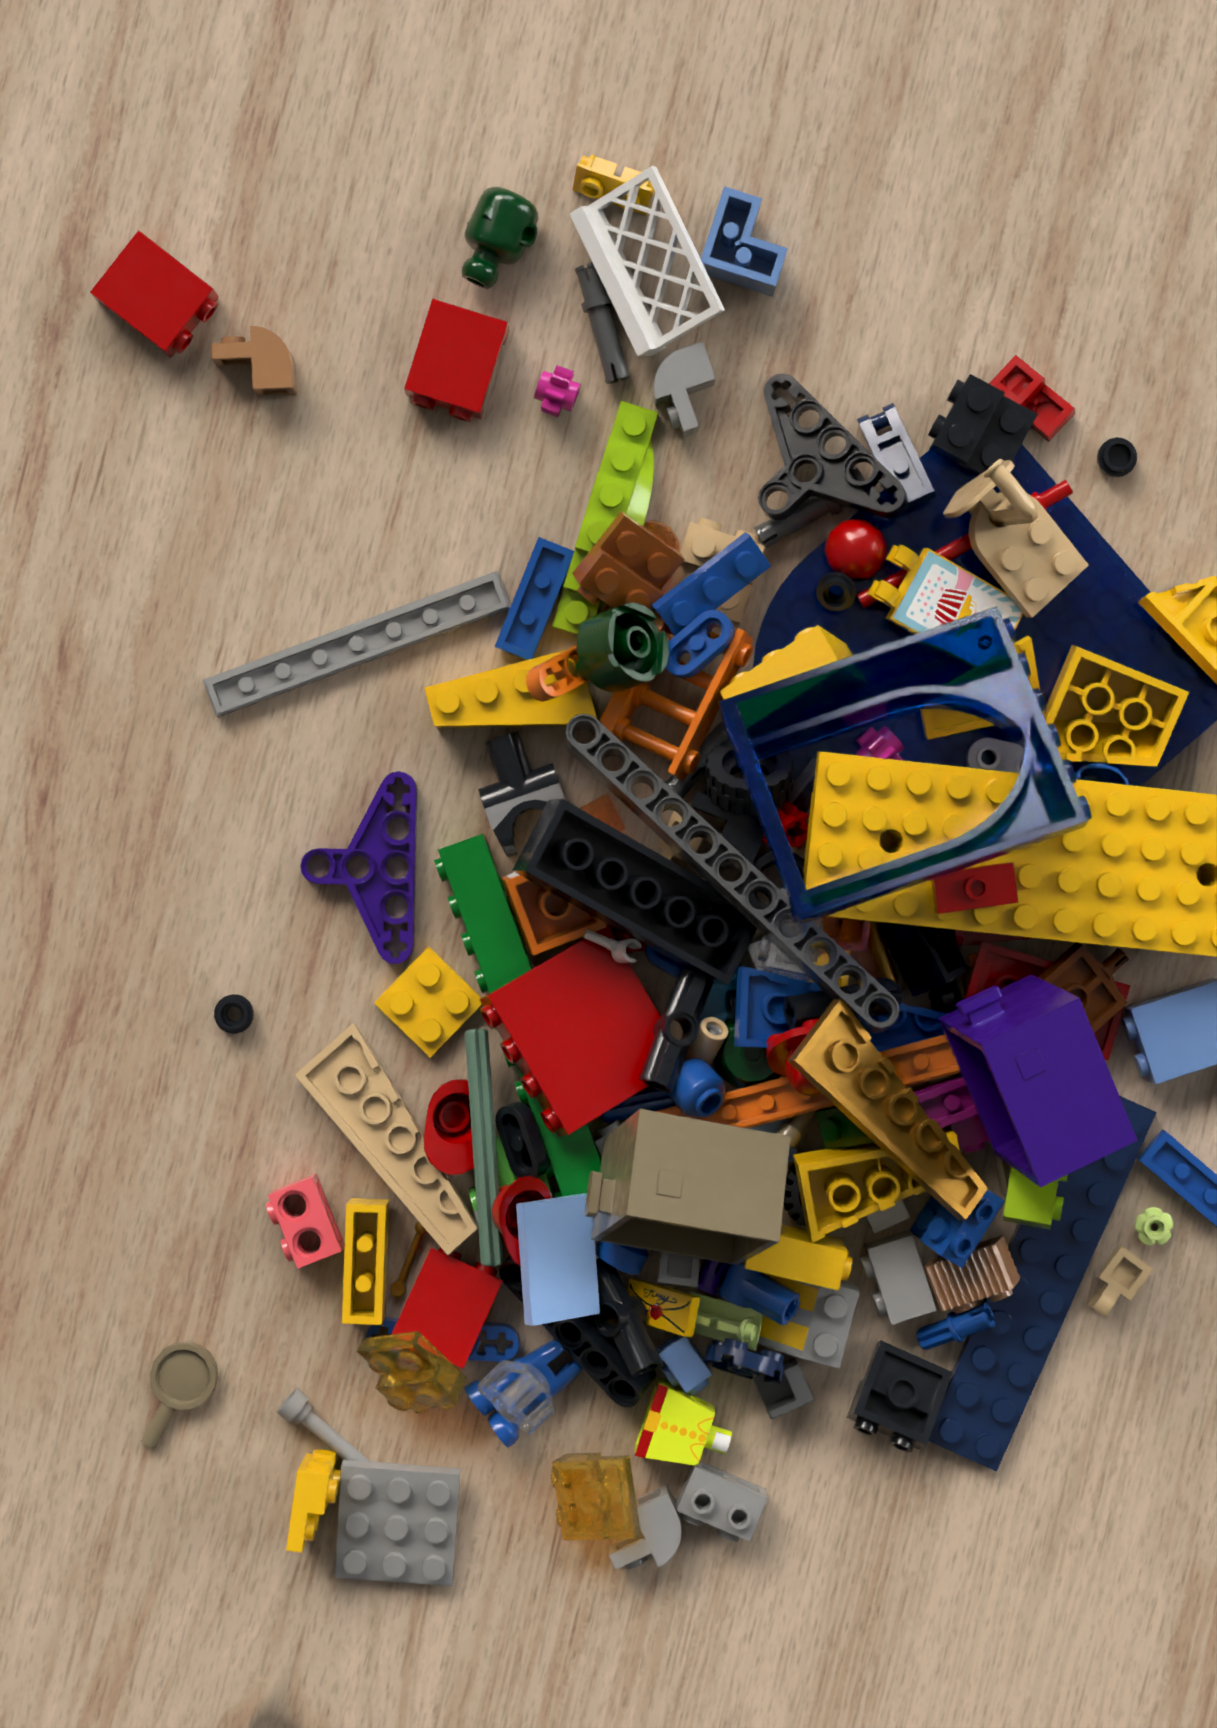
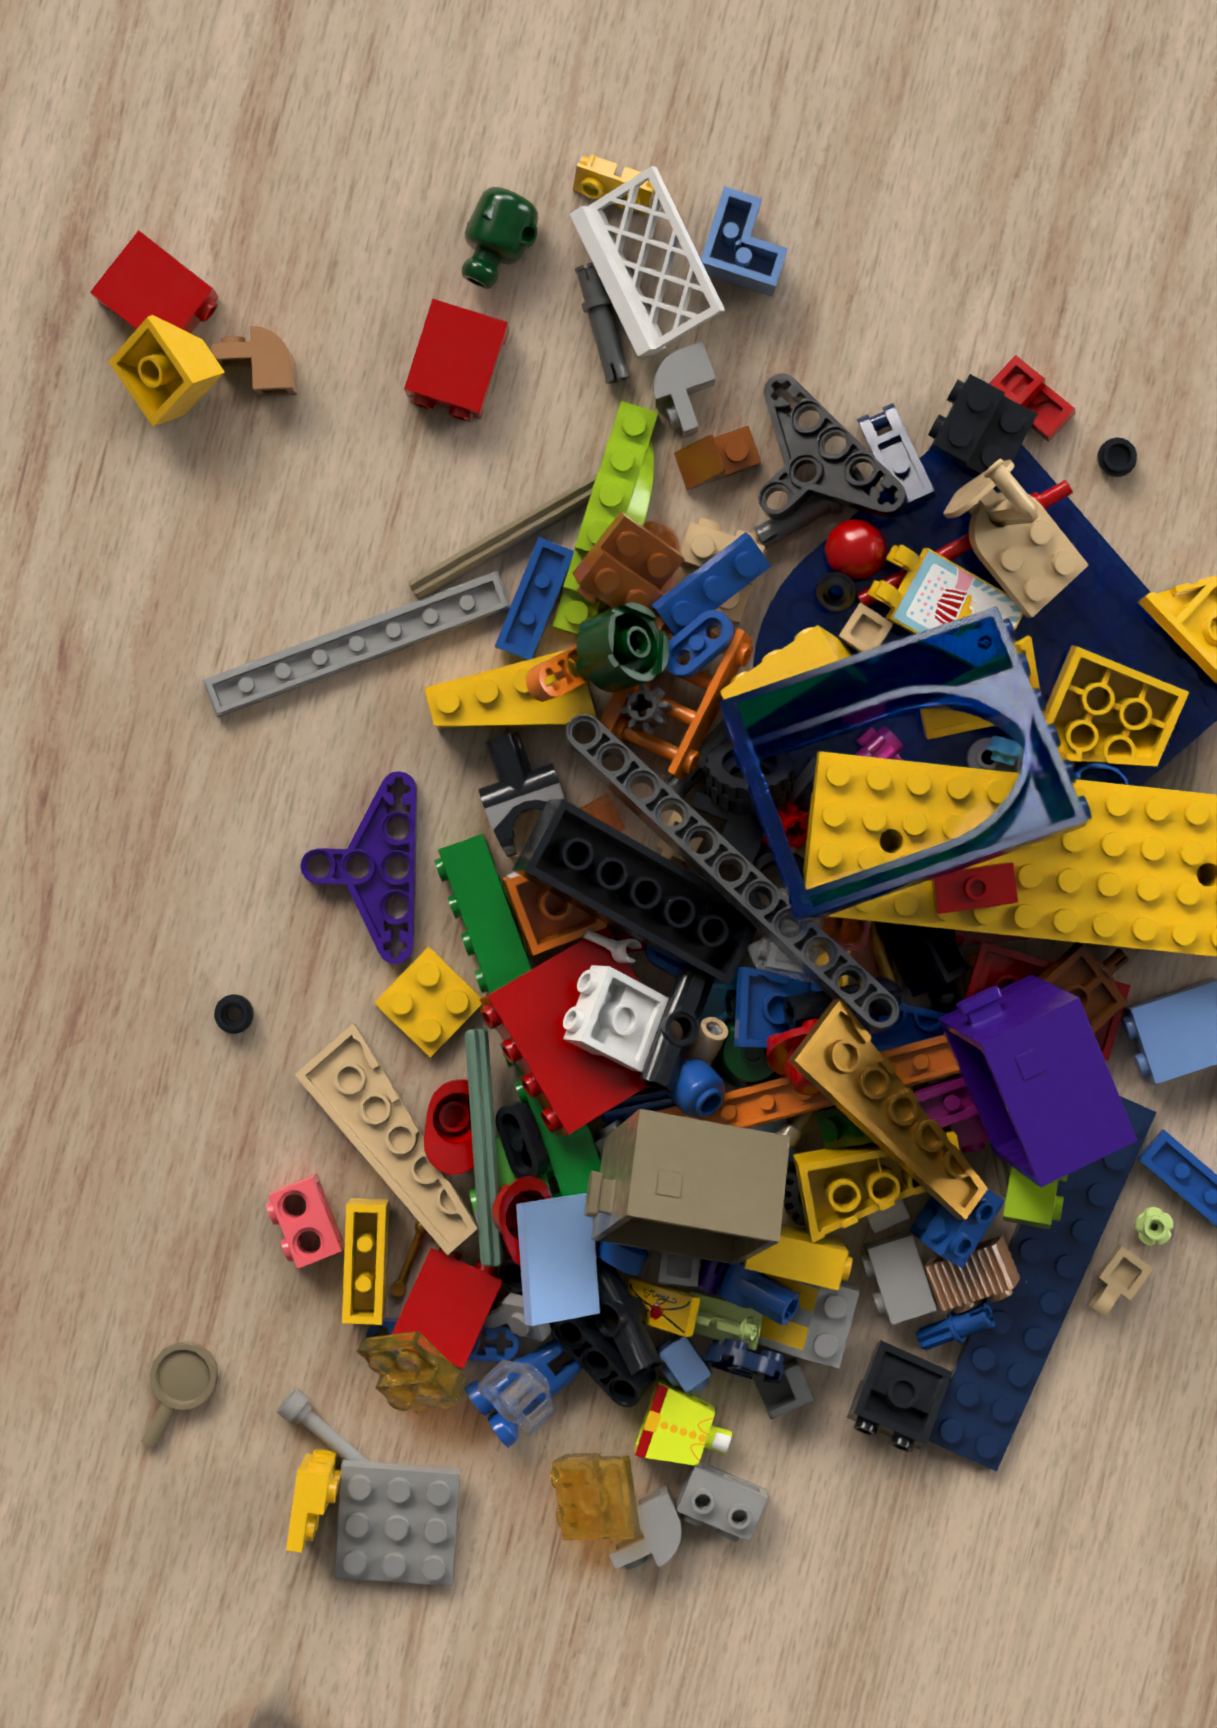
(165, 369): none -> yellow slope
(502, 539): none -> dark tan axle
(511, 1312): none -> light grey plate
(557, 391): dark pink gear -> none
(614, 1017): none -> white plate
(654, 715): none -> dark grey gear
(717, 457): none -> dark orange slope
(865, 629): none -> tan plate
(1004, 750): none -> dark azure plate

